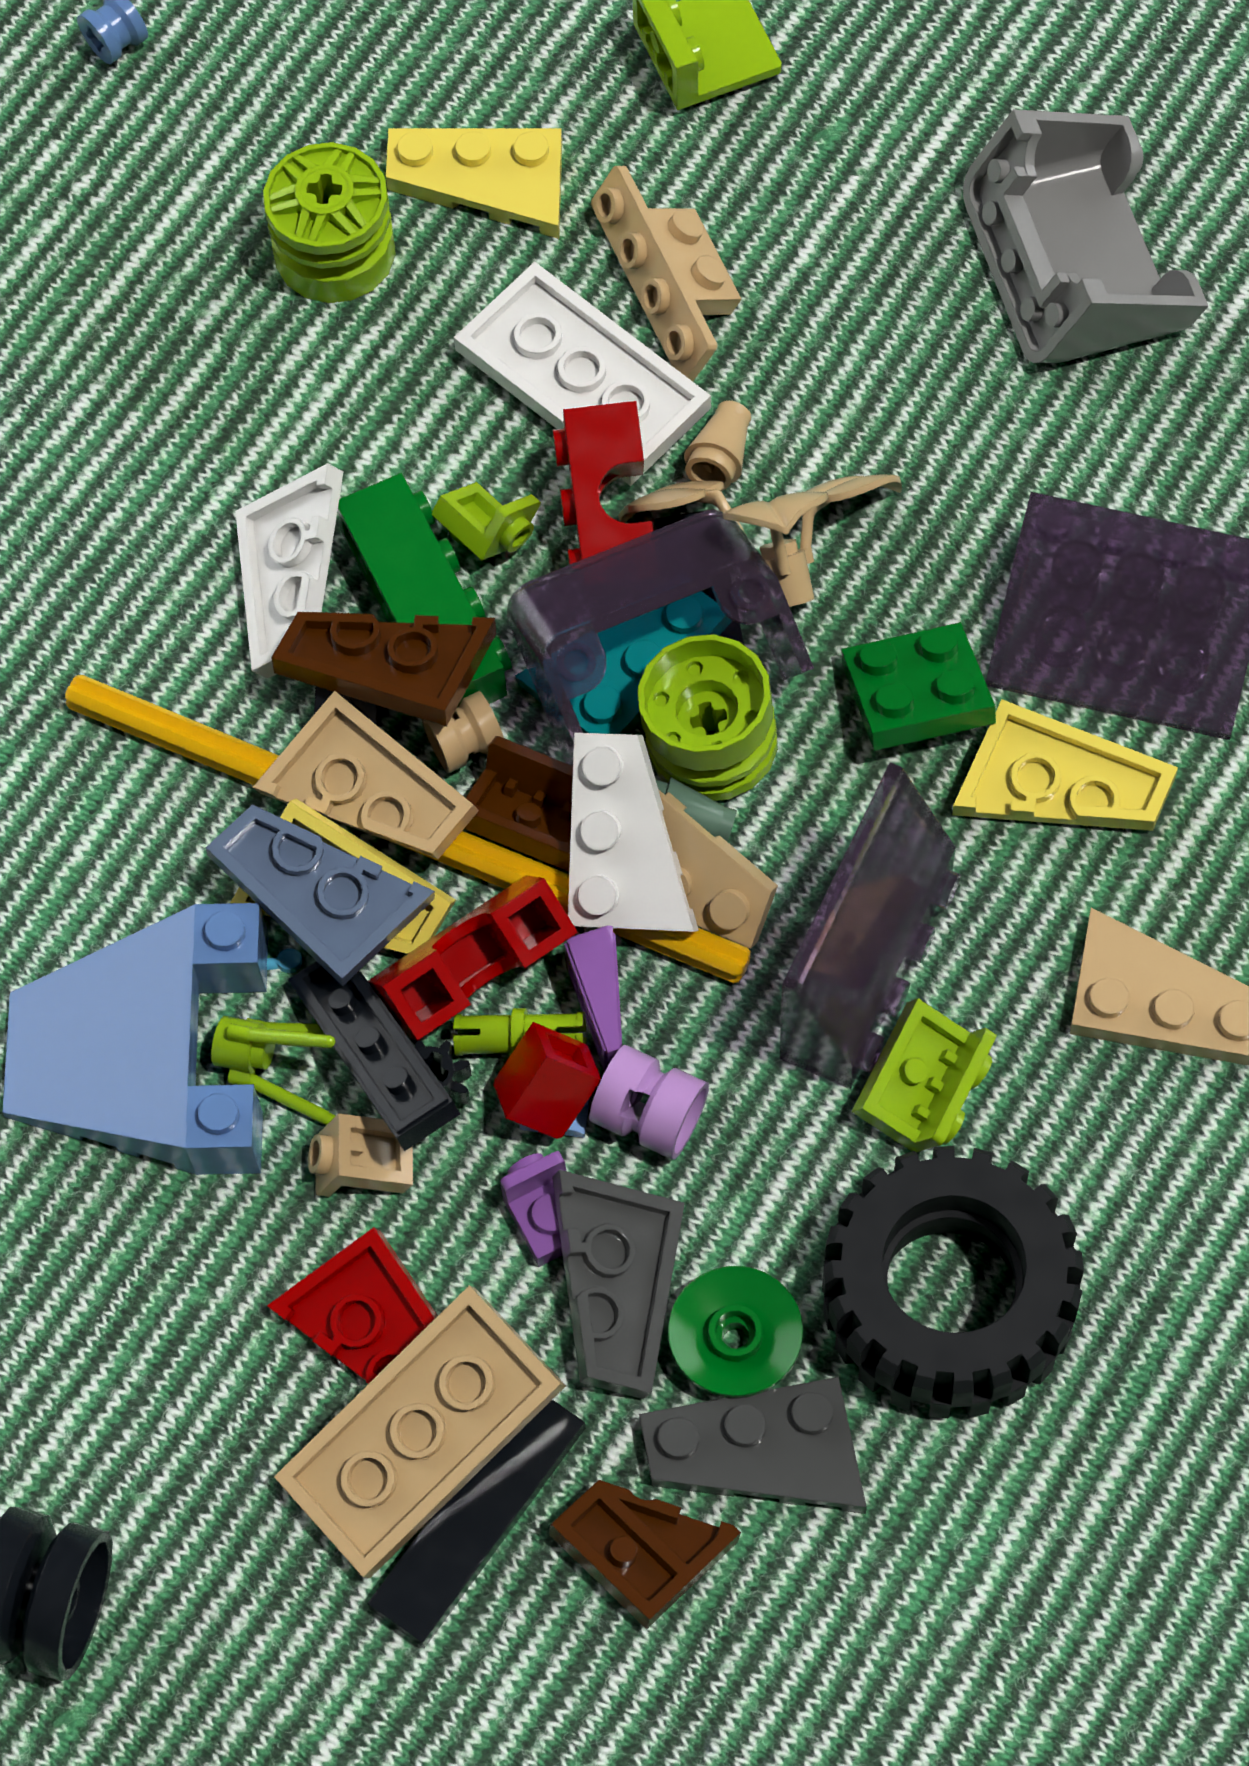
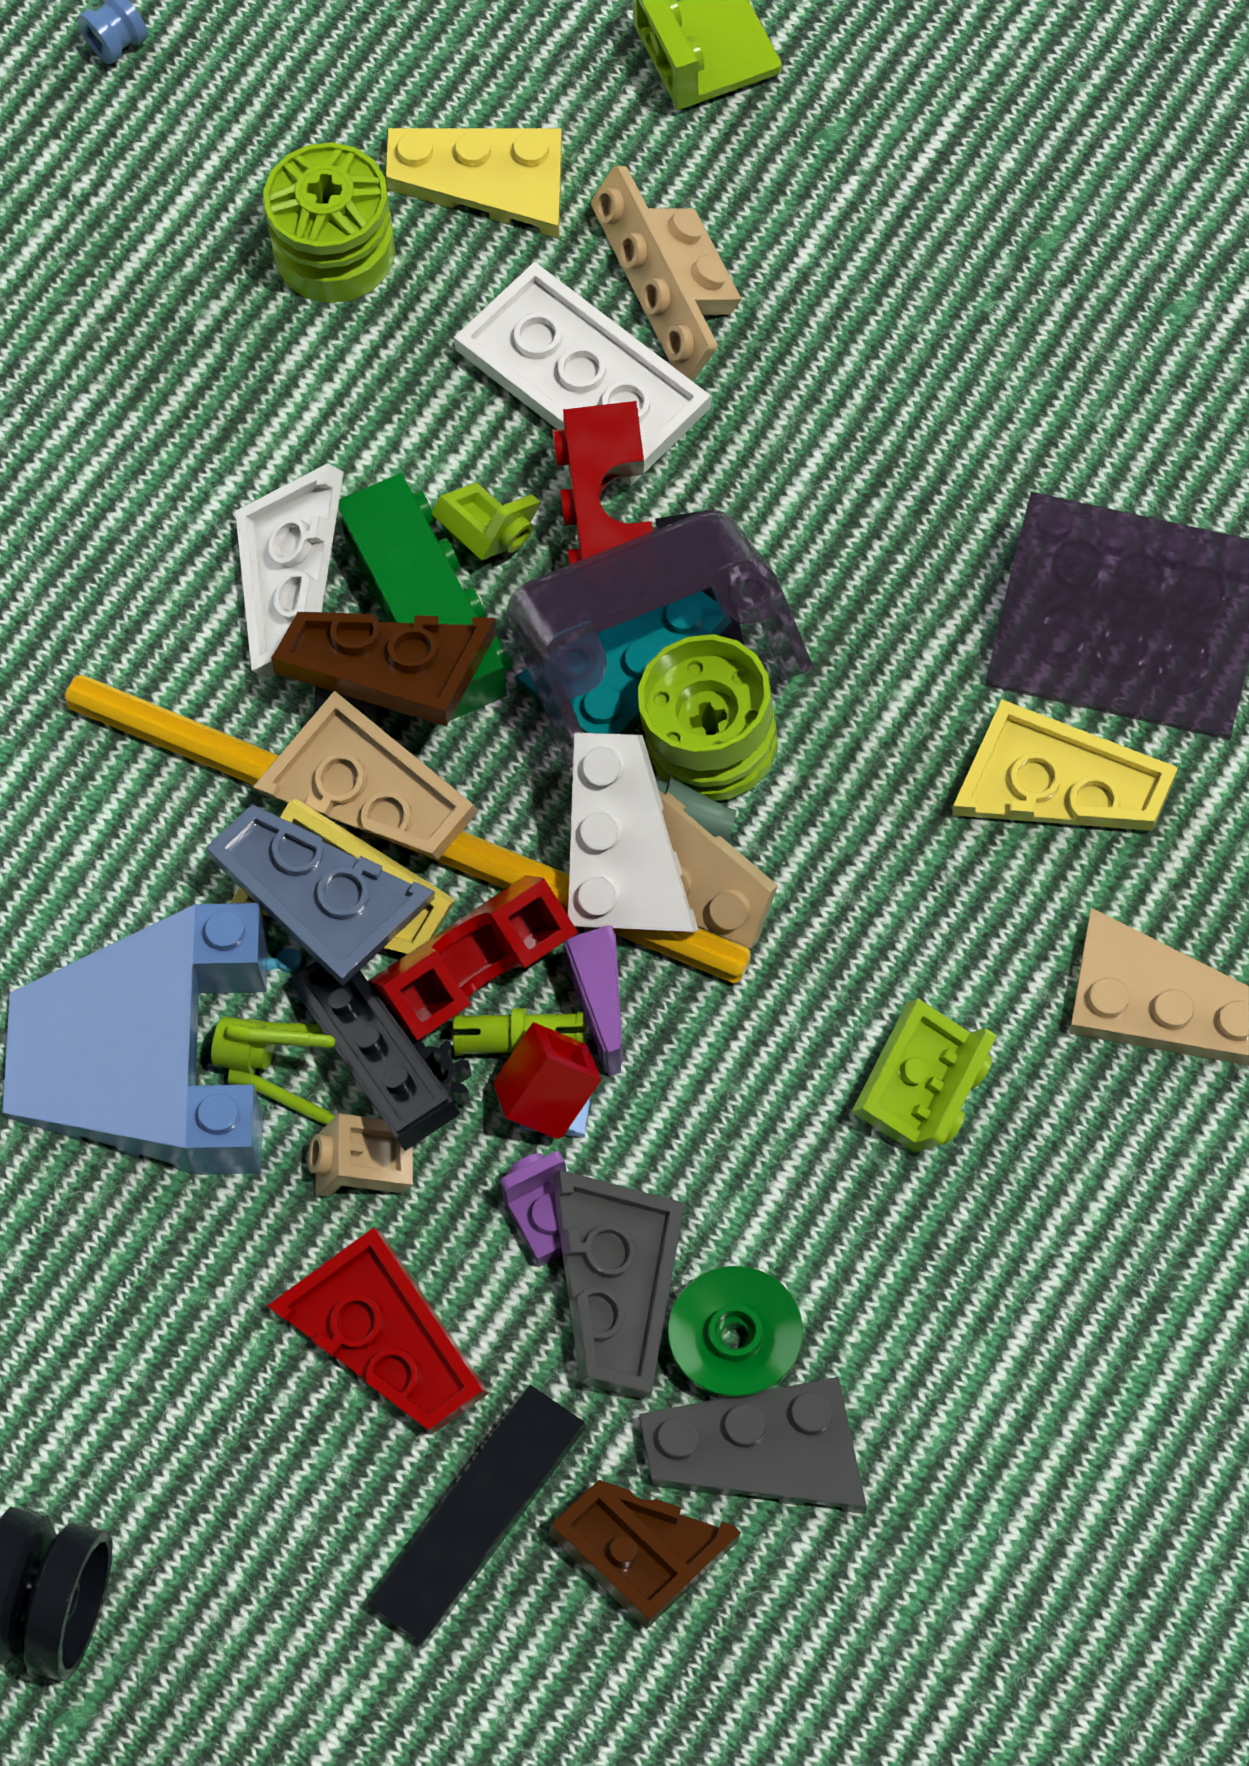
(419, 1432): tan plate -> none
(467, 732): tan wheel -> none
(524, 802): reddish brown bracket -> none
(669, 1113): lavender wheel -> none
(719, 446): tan cone -> none
(777, 515): tan plant -> none
(867, 935): clear purple slope -> none
(918, 686): green plate -> none
(967, 1200): black tyre -> none
(1066, 240): light grey windscreen -> none

